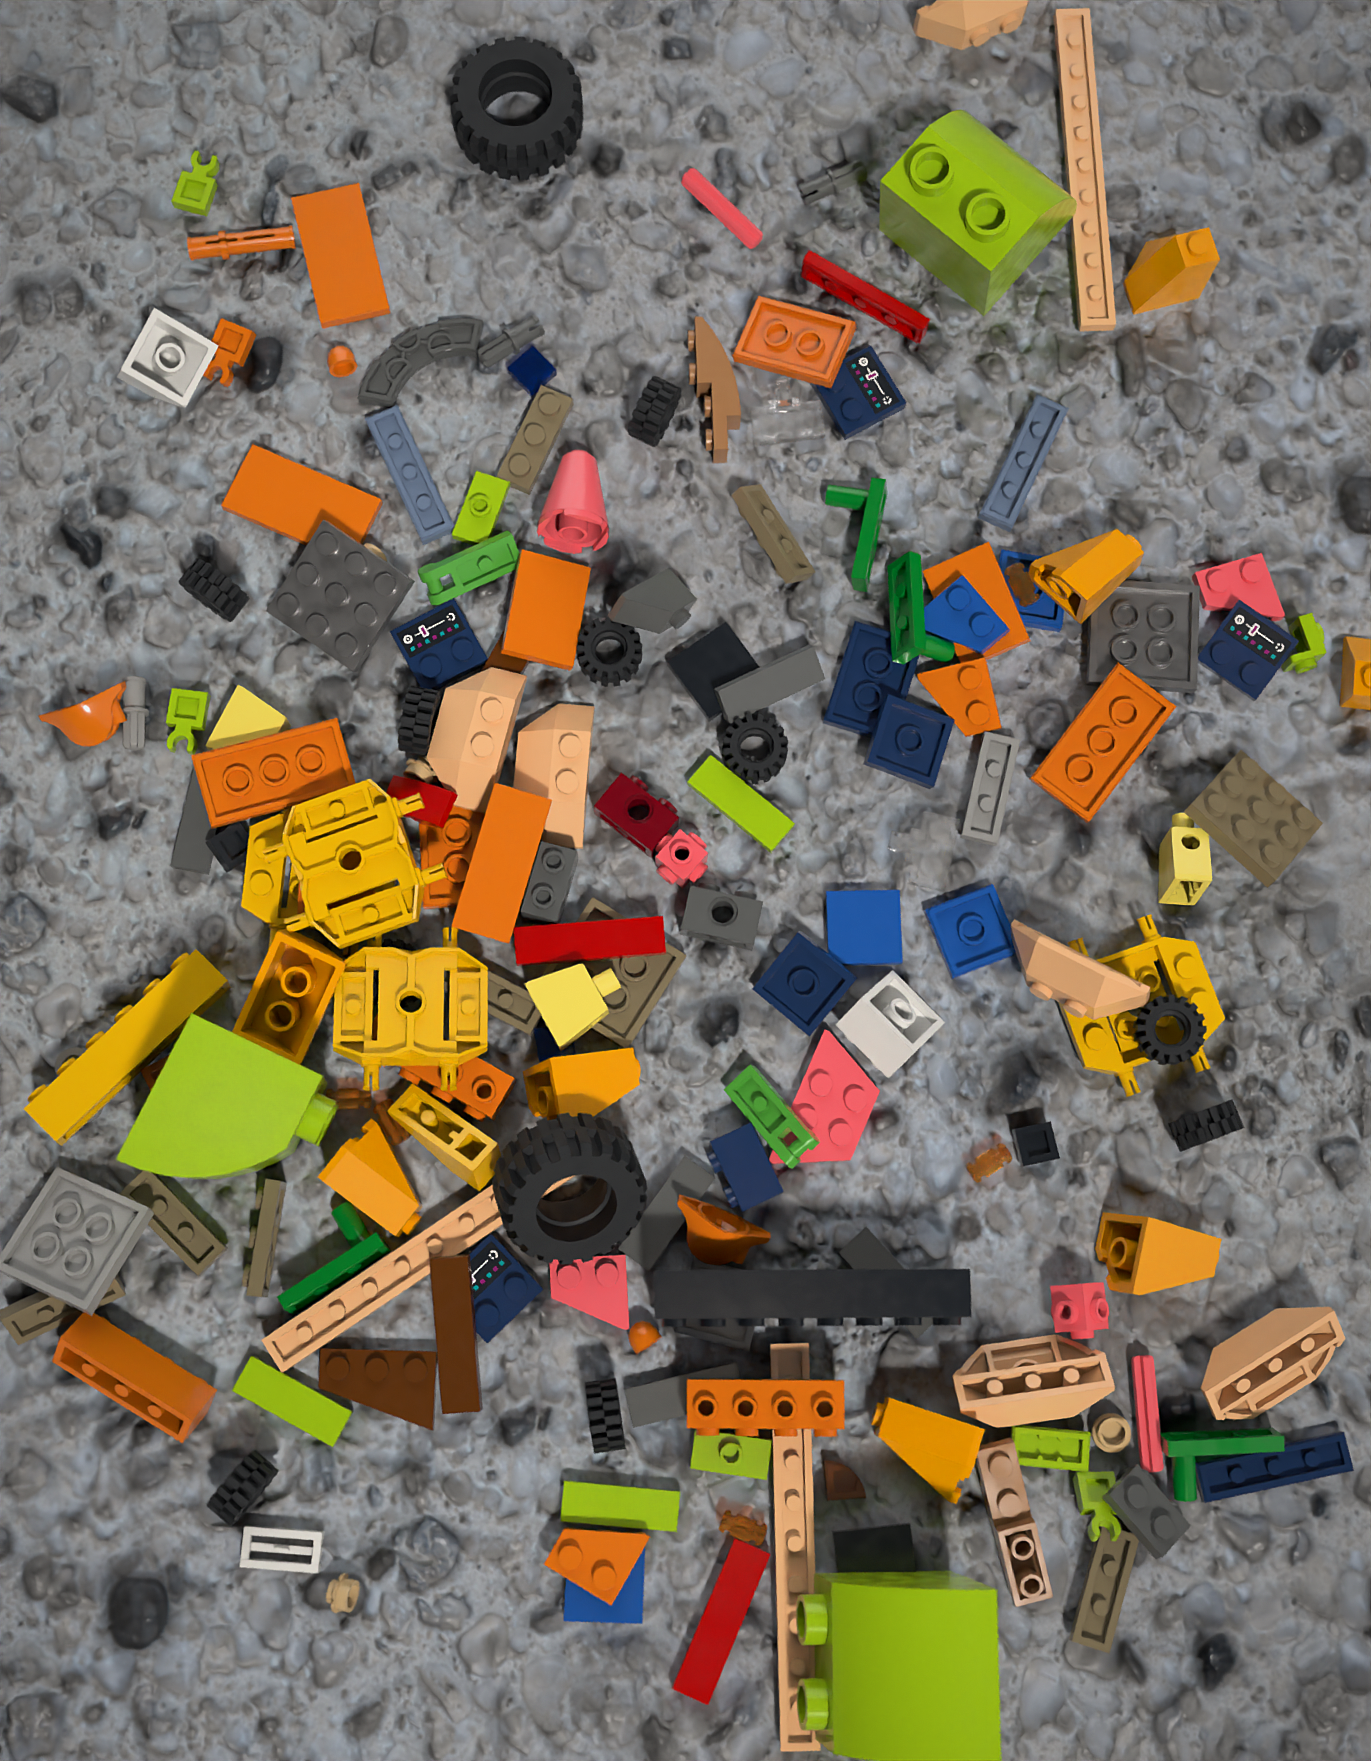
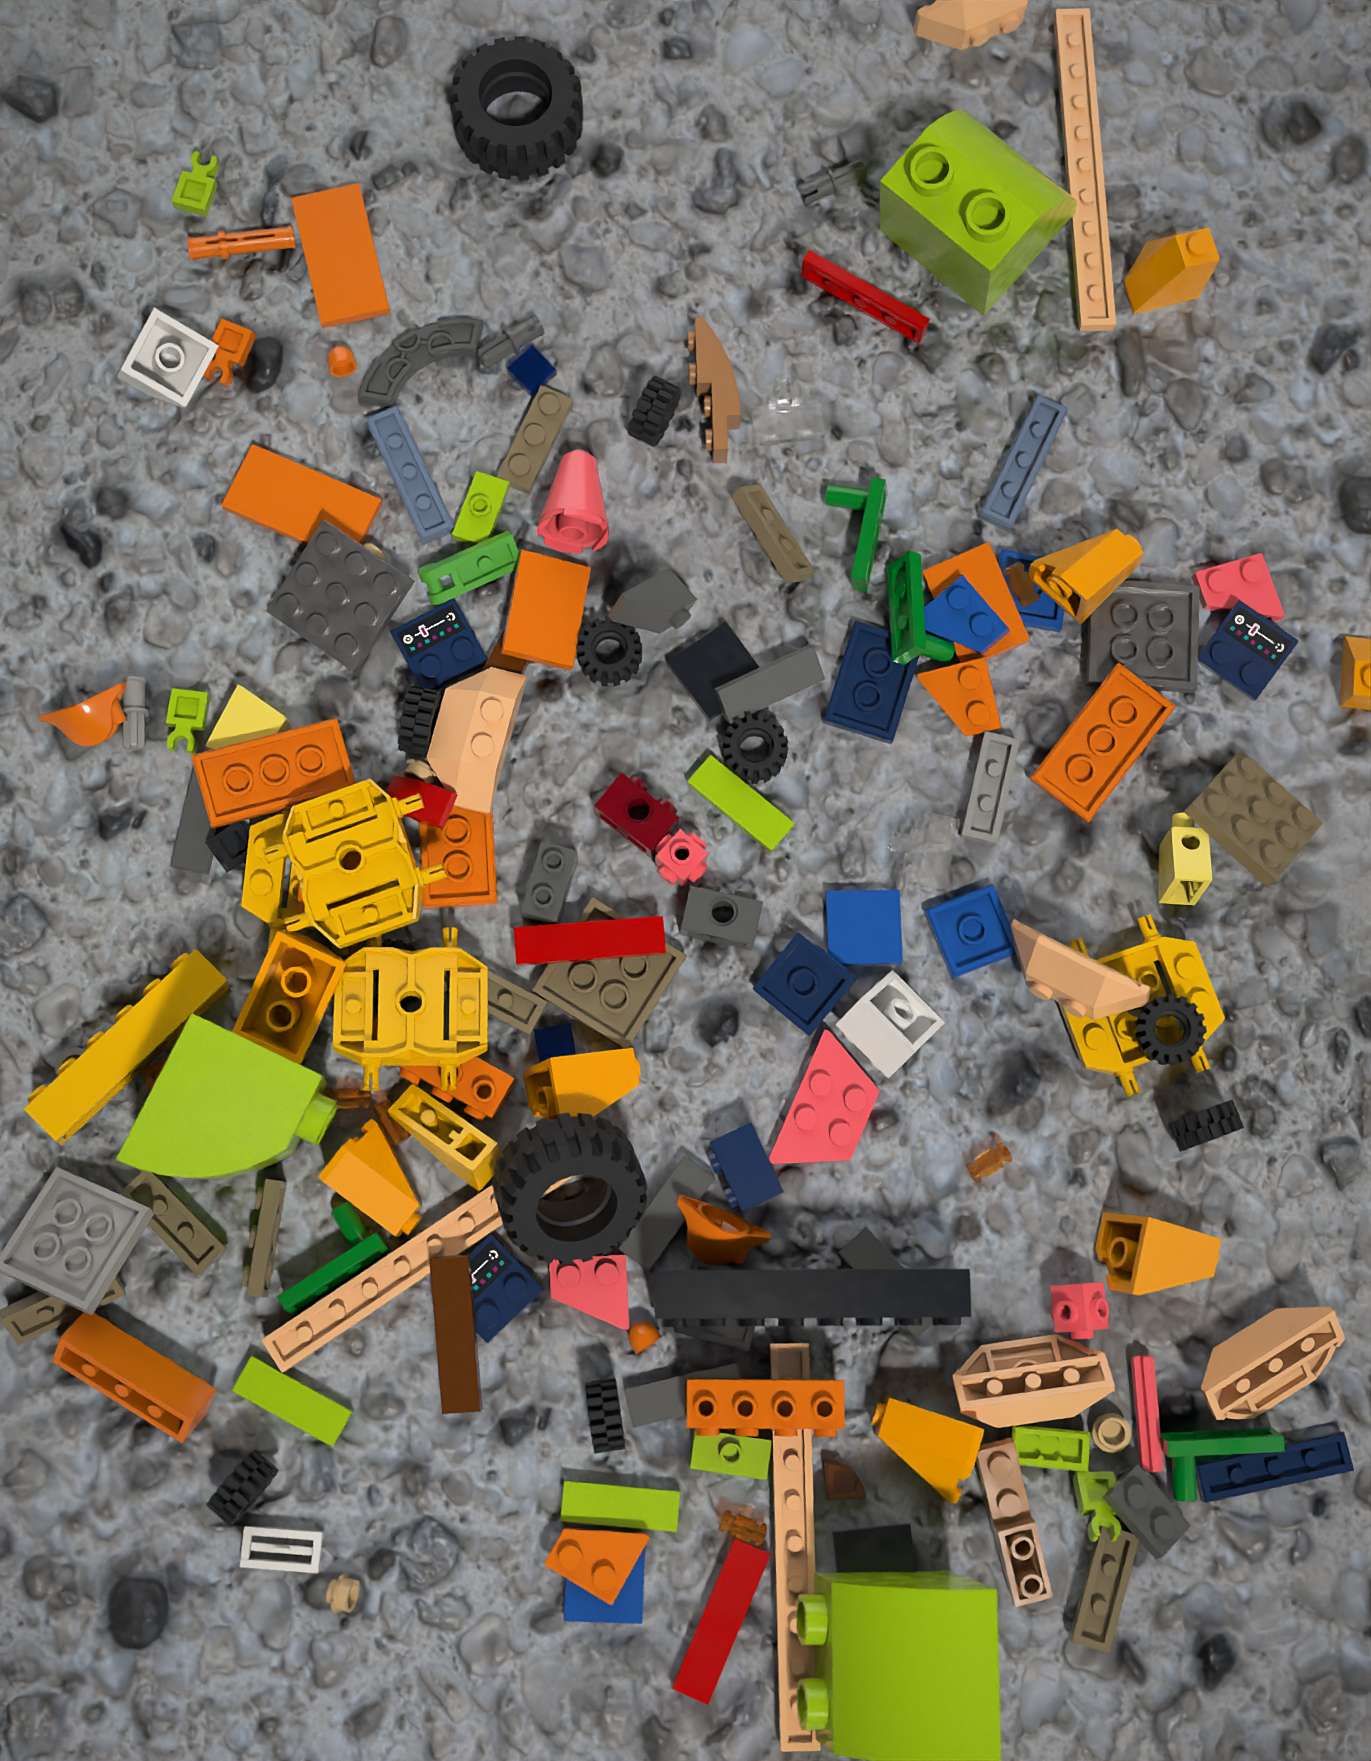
(214, 589): black tyre -> none
(385, 1380): reddish brown wing -> none
(501, 863): orange brick -> none
(556, 765): light nougat wedge -> none
(572, 1001): light yellow torso -> none
(722, 208): coral axle -> none
(770, 1115): bright green plate -> none
(794, 341): orange tile -> none
(860, 394): dark blue plate -> none
(908, 741): dark blue plate -> none
(1035, 1144): black plate -> none
(1310, 644): lime bracket -> none

